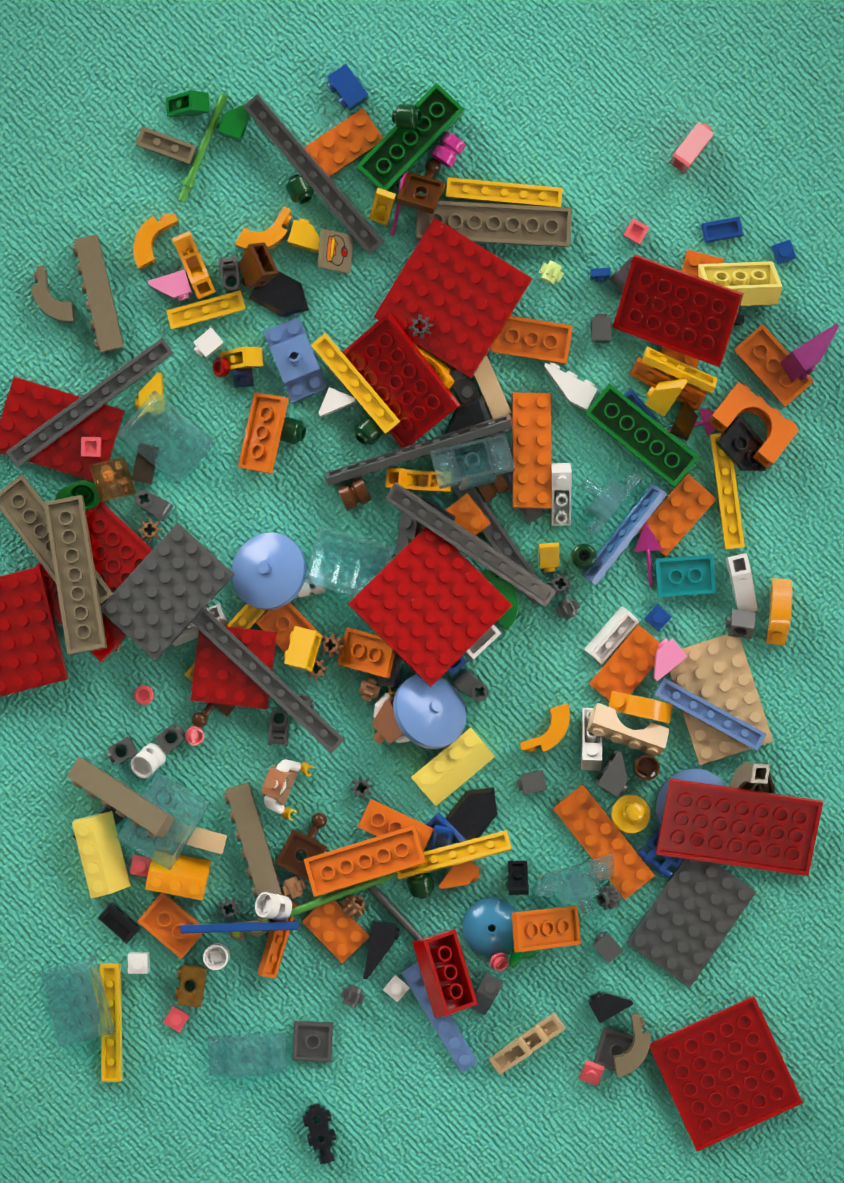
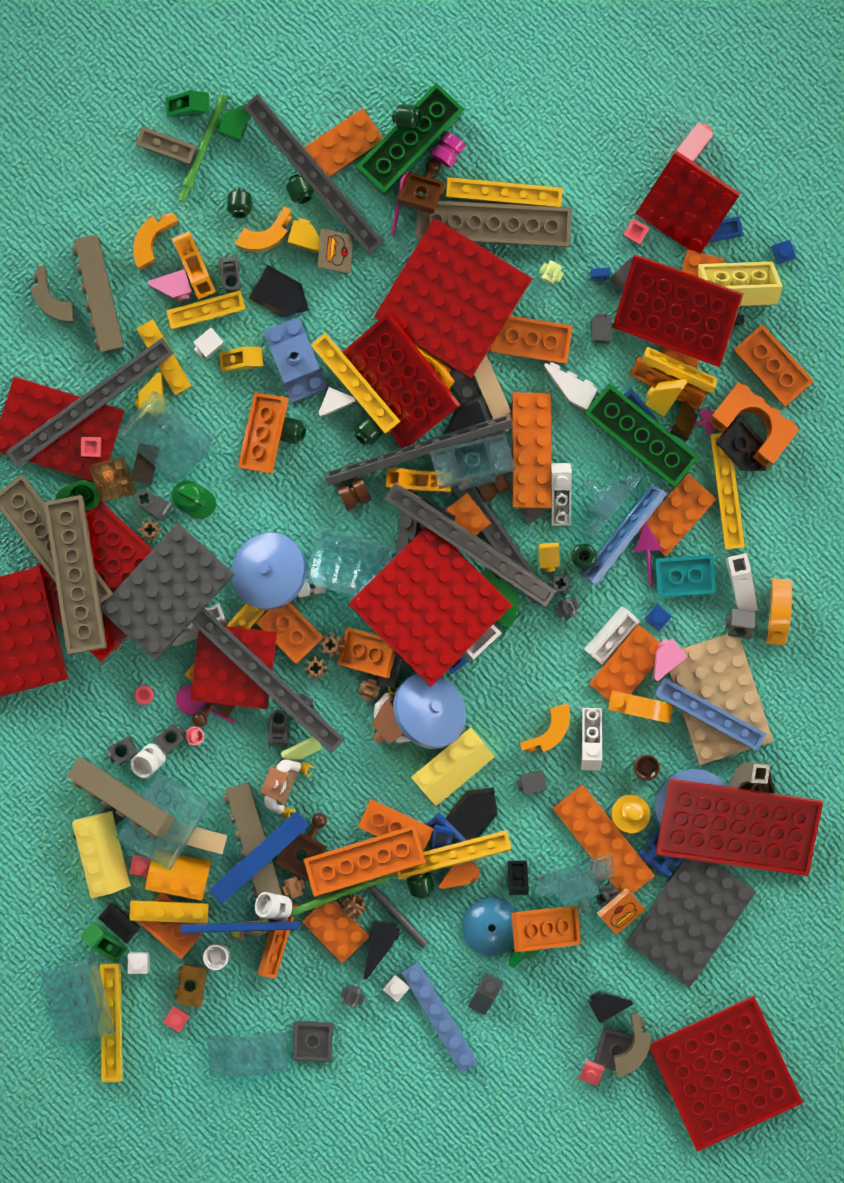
(104, 942): none -> green slope
(169, 911): none -> yellow plate
(170, 368): none -> yellow plate
(187, 706): none -> dark pink piece
(193, 499): none -> green piece
(221, 367): red tile -> none
(227, 902): dark grey gear -> none
(239, 203): none -> dark green head
(243, 377): dark blue plate -> none
(257, 266): reddish brown torso -> none
(259, 857): none -> blue tile
(302, 649): yellow brick -> none
(302, 750): none -> yellowish green slope
(320, 1128): black brick -> none
(347, 87): blue brick -> none
(358, 792): dark grey gear -> none
(382, 206): yellow plate -> none
(425, 330): dark grey gear -> none
(444, 973): red brick -> none
(468, 683): dark grey piece -> none
(499, 961): coral plate -> none
(527, 1043): tan slope -> none
(605, 723): tan arch -> none
(607, 946): dark grey brick -> none
(613, 775): dark grey slope -> none
(621, 911): none -> orange tile
(687, 203): none -> red plate
(804, 358): magenta slope -> none

